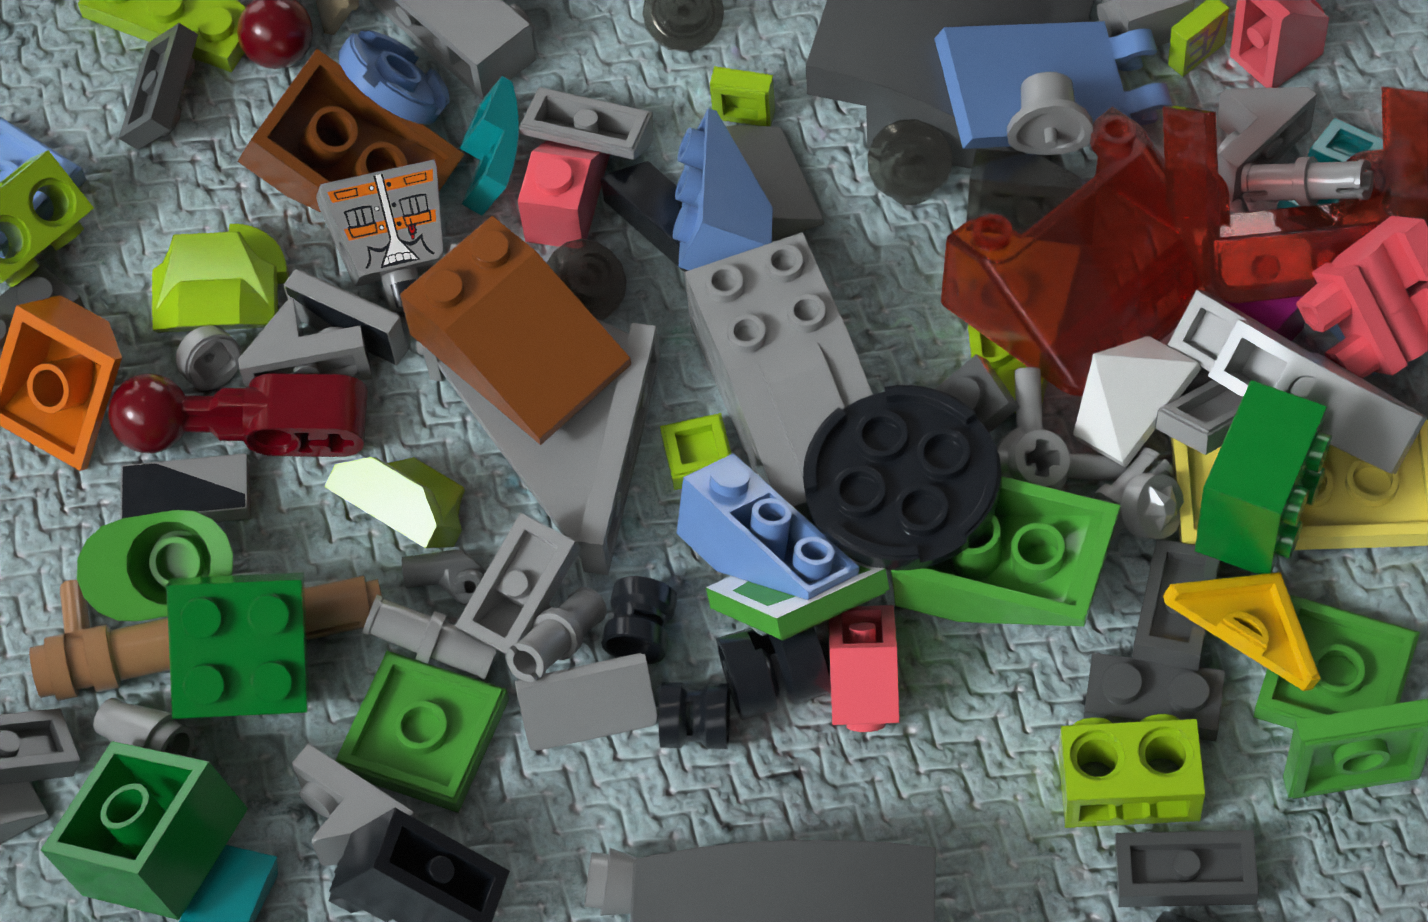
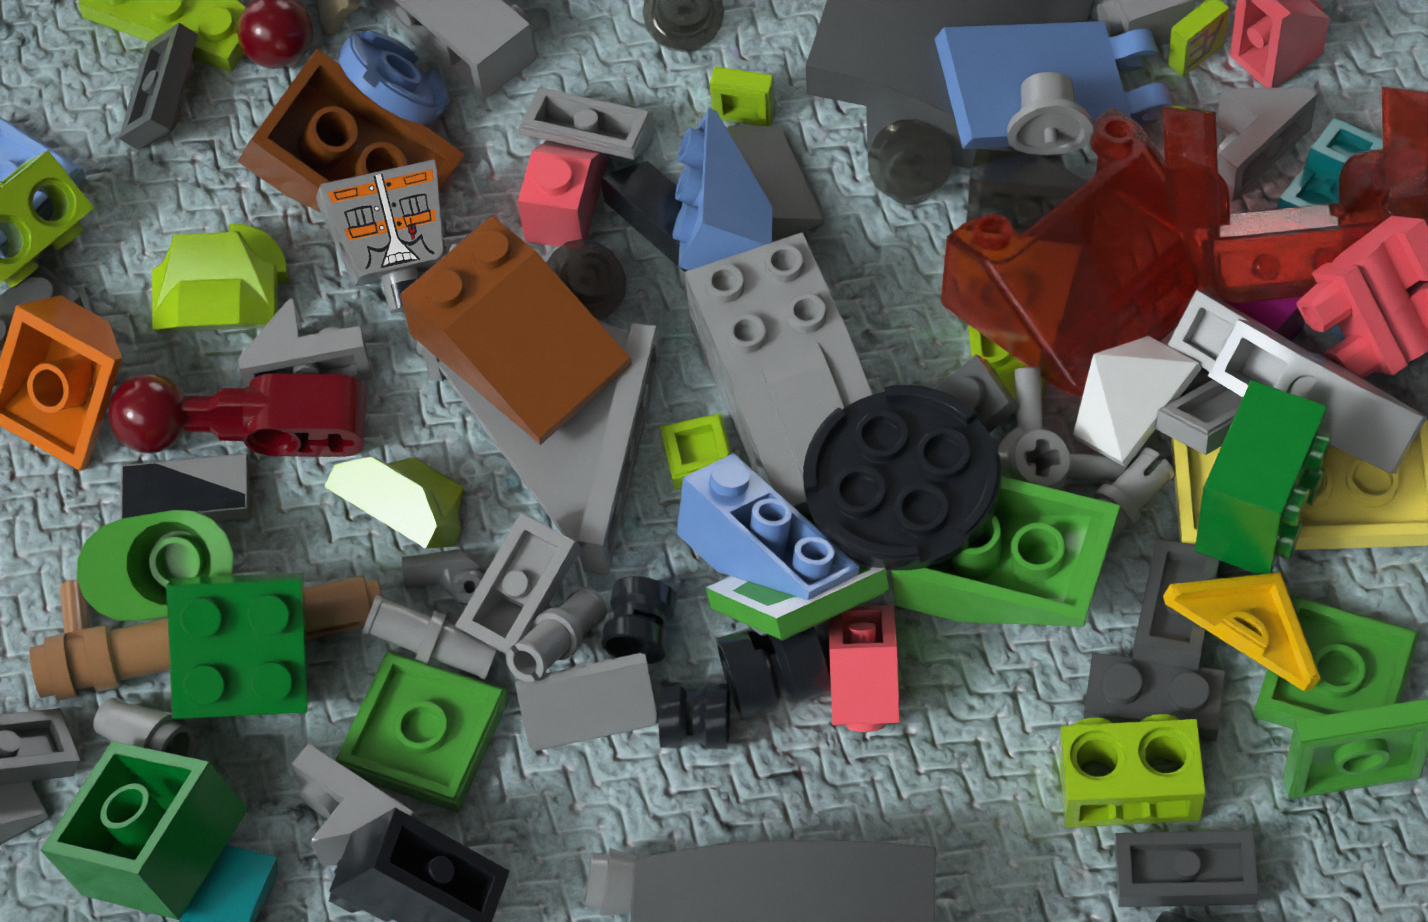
(208, 357): light grey tile -> none
(328, 306): light grey tile -> none
(493, 141): teal slope -> none
(1152, 506): light grey tile -> none
(1307, 181): light grey pin -> none

